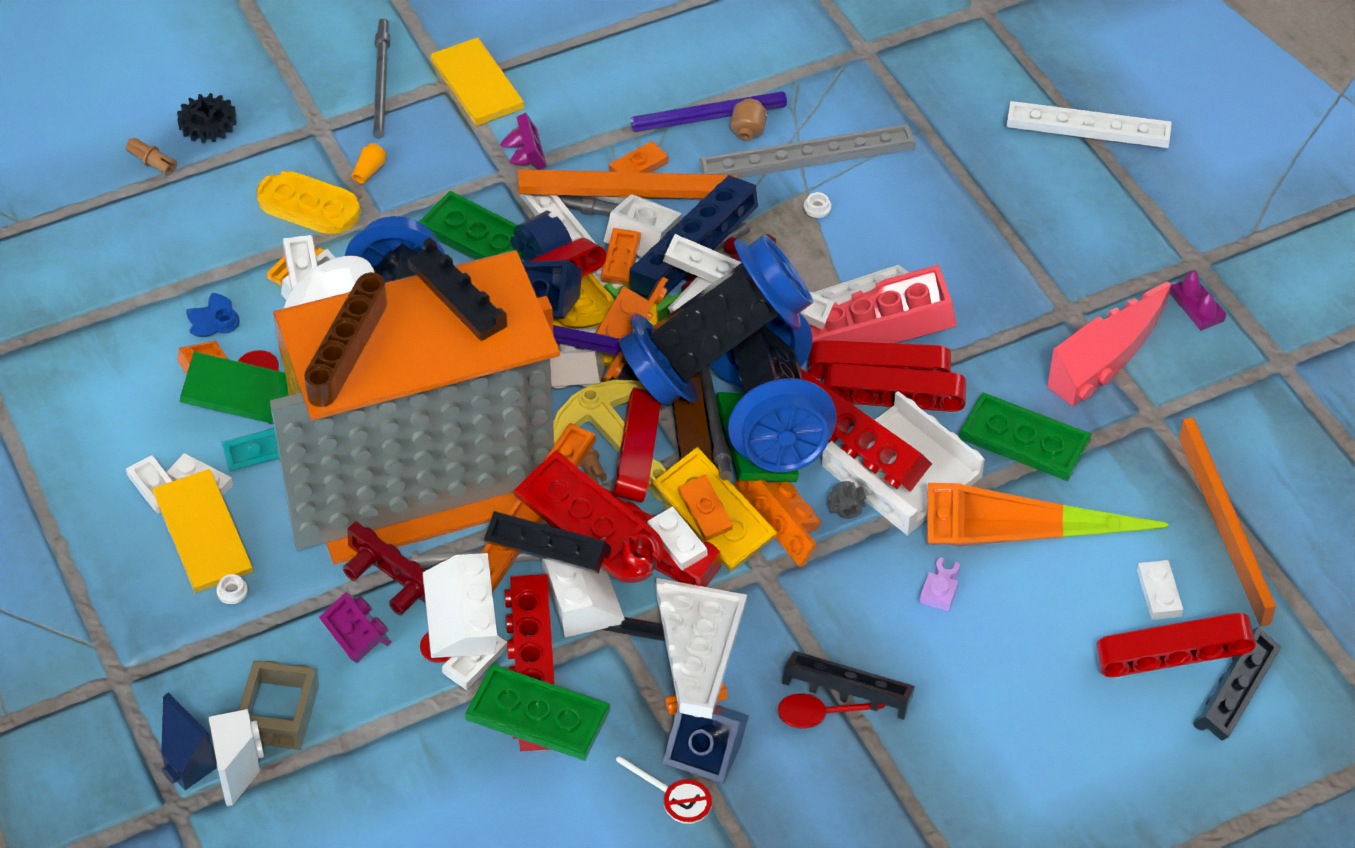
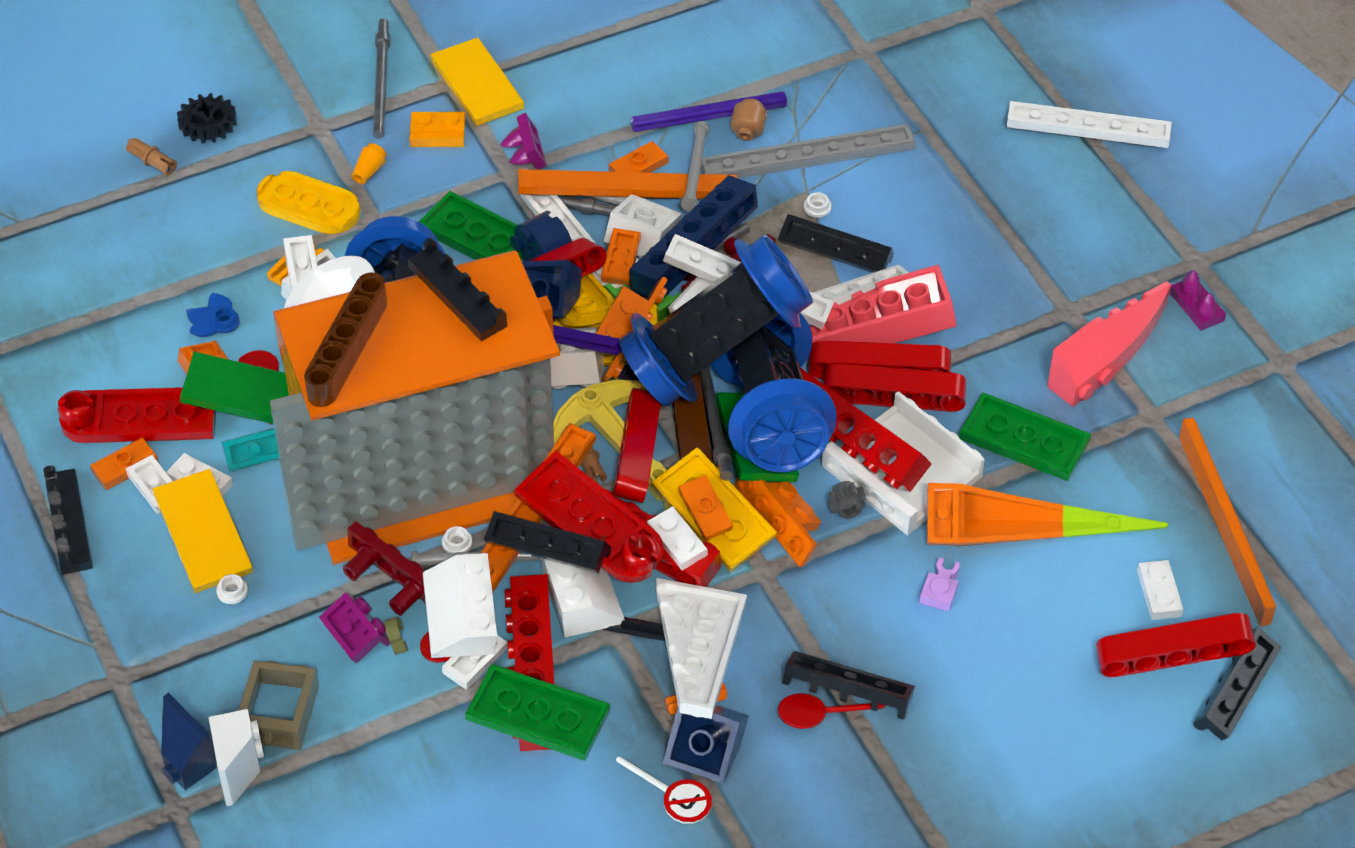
(67, 520): none -> black hinge
(112, 468): none -> orange plate
(132, 415): none -> red plate
(392, 628): none -> olive piece
(437, 129): none -> light orange plate
(455, 535): none -> white plate
(689, 201): none -> light grey bar
(835, 244): none -> black hinge

